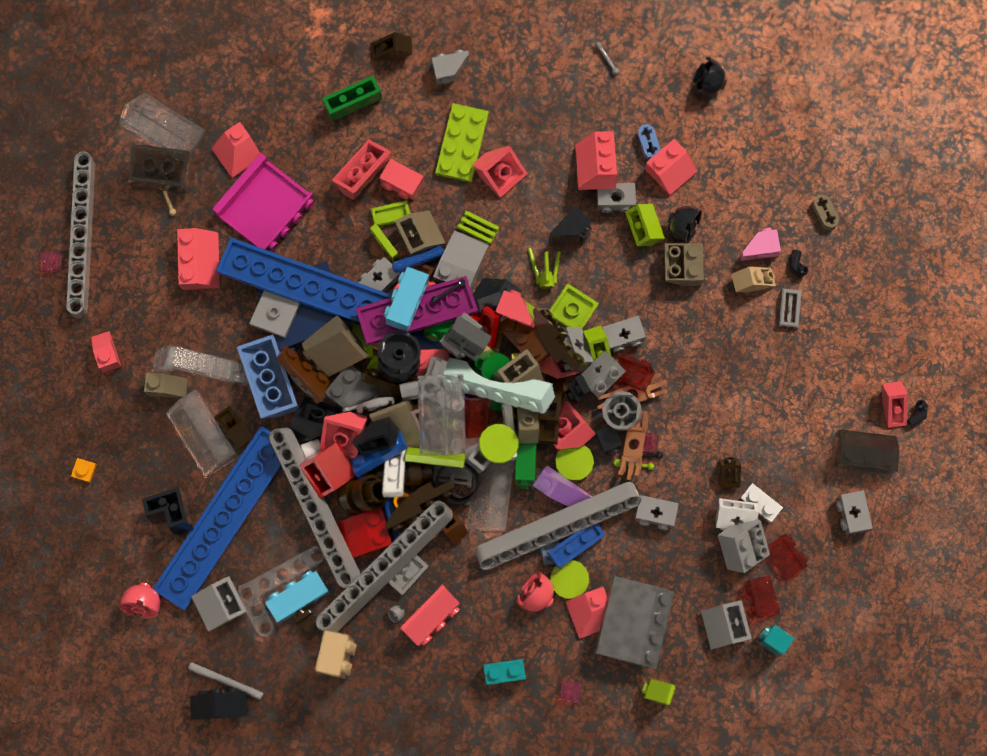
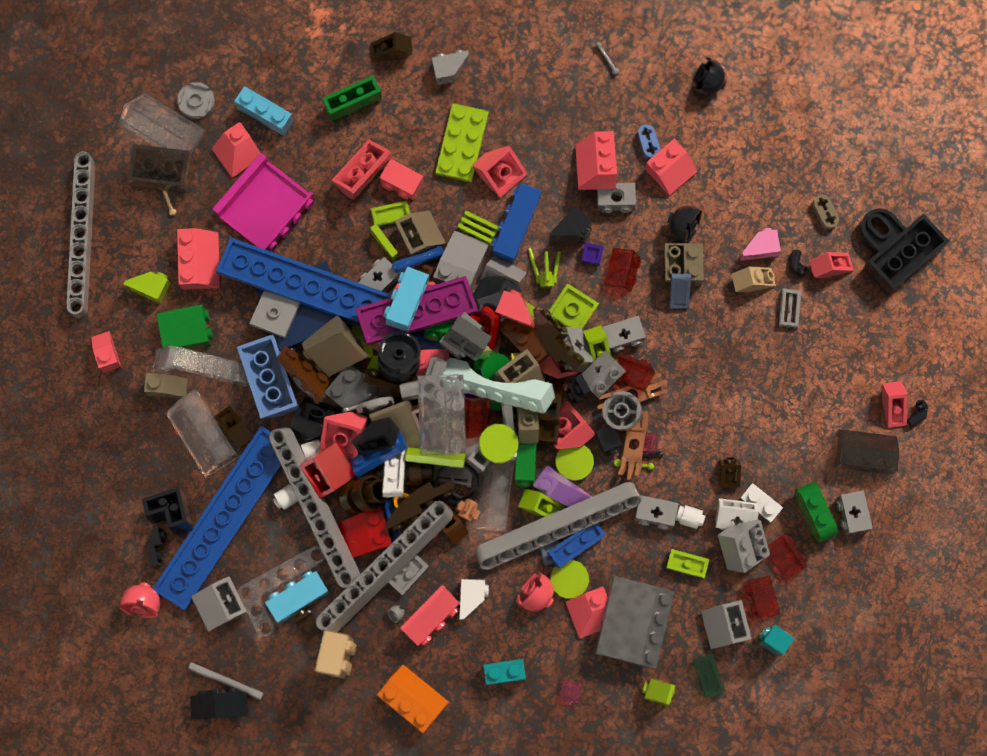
(50, 261): clear pink plate -> none
(83, 470): light orange plate -> none
(149, 285): none -> lime slope
(156, 540): none -> black slope
(185, 327): none -> green brick
(196, 100): none -> light grey tile
(264, 111): none -> medium azure brick
(285, 497): none -> white brick
(413, 698): none -> orange slope
(461, 283): black hinge -> none
(467, 510): none -> nougat gear
(472, 596): none -> white slope
(500, 269): none -> light grey panel
(516, 223): none -> blue brick
(539, 504): none -> lime slope
(592, 254): none -> dark purple plate
(622, 268): none -> clear red bracket
(644, 225): lime brick -> none
(680, 291): none -> sand blue tile
(687, 563): none -> lime plate
(690, 516): none -> white brick
(708, 675): none -> clear green plate
(816, 512): none -> green brick
(831, 264): none -> coral slope
(901, 249): none -> black brick

